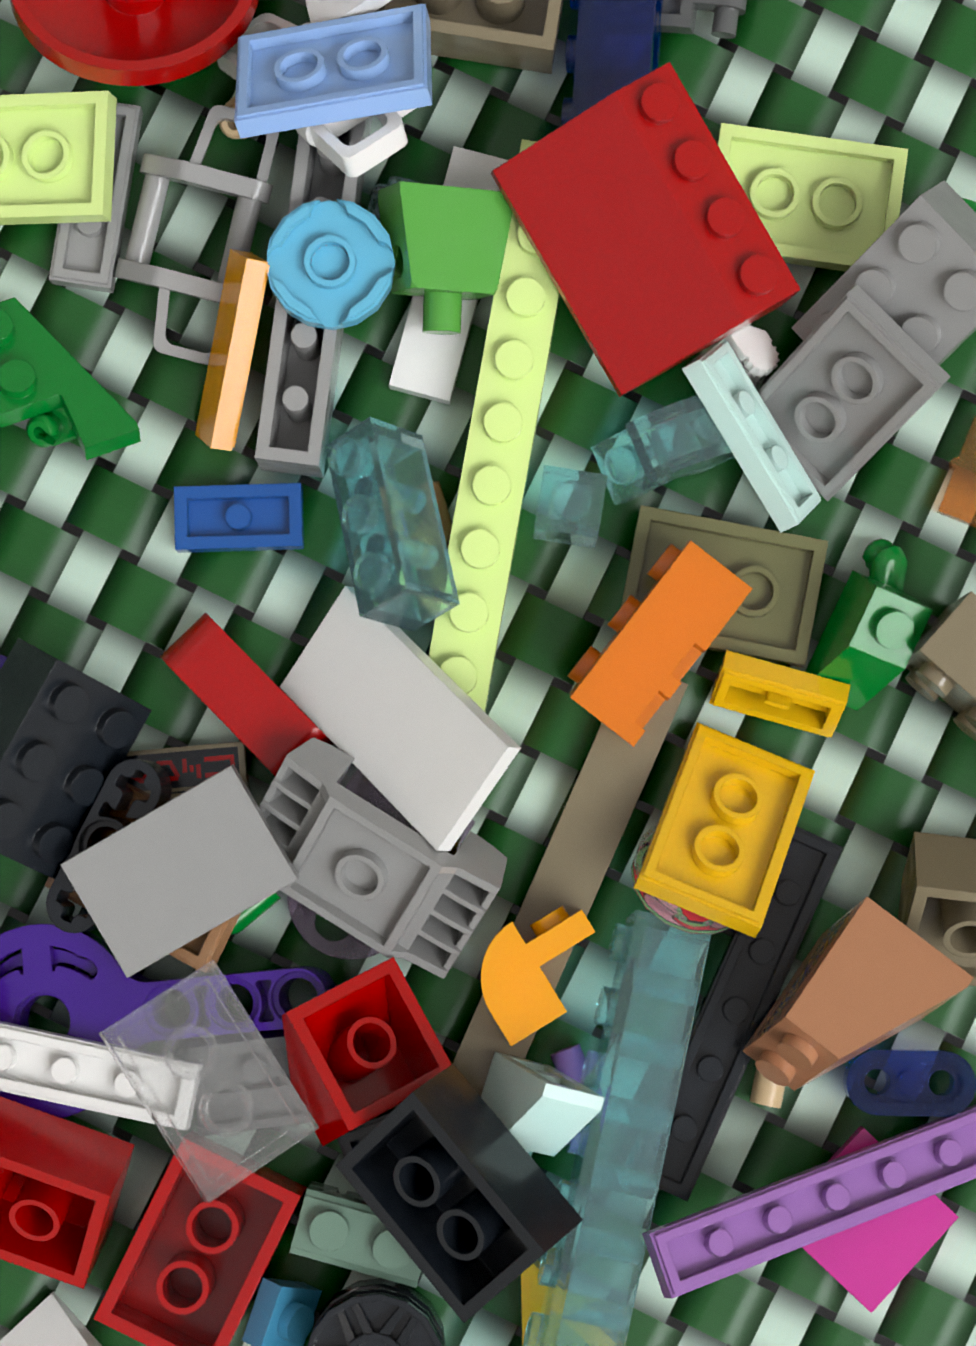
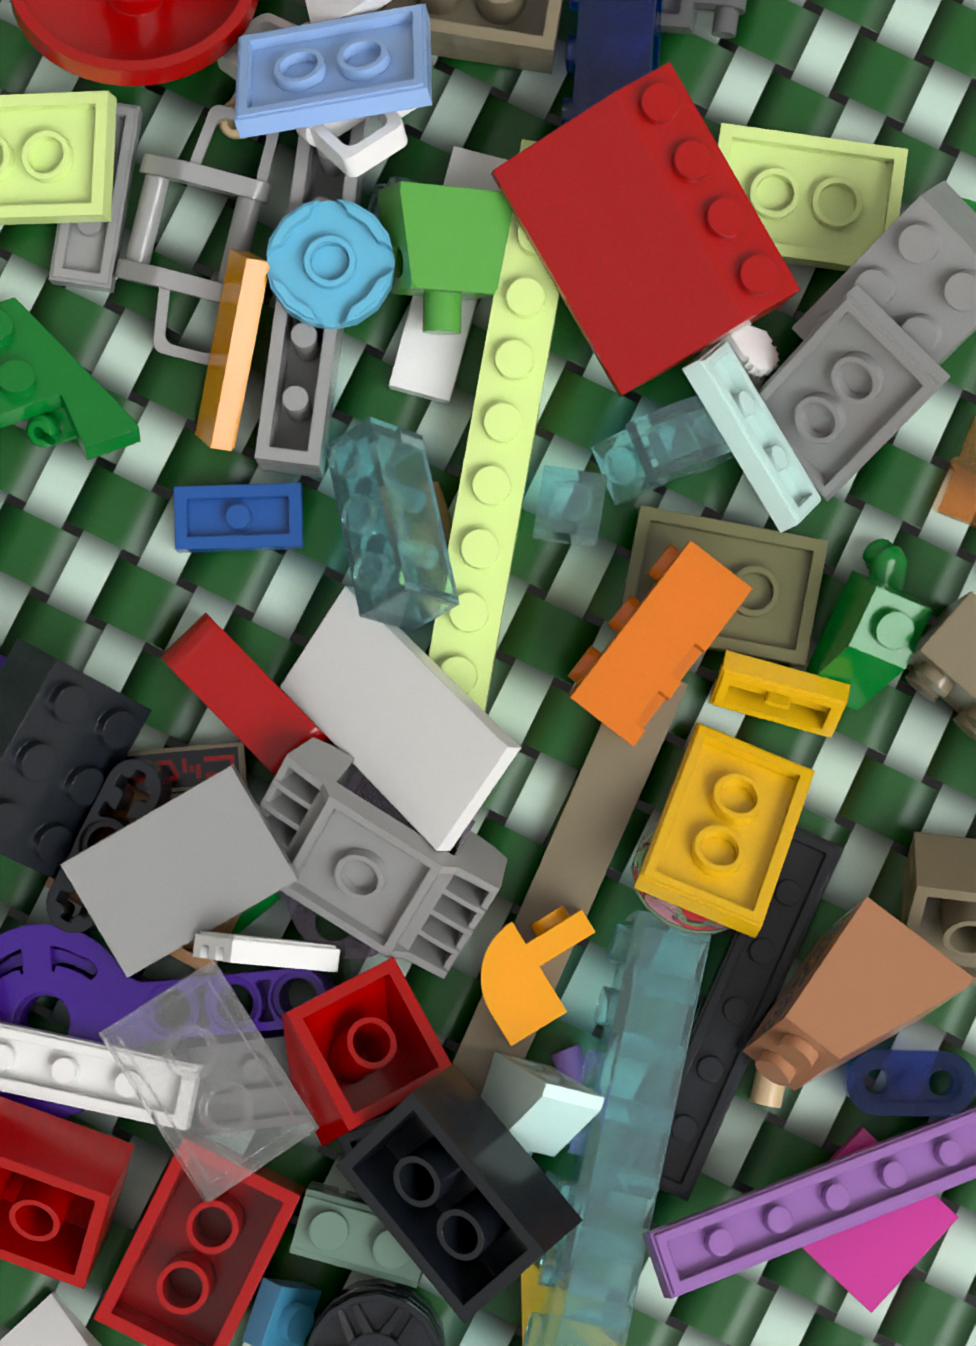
(266, 951): none -> white tile

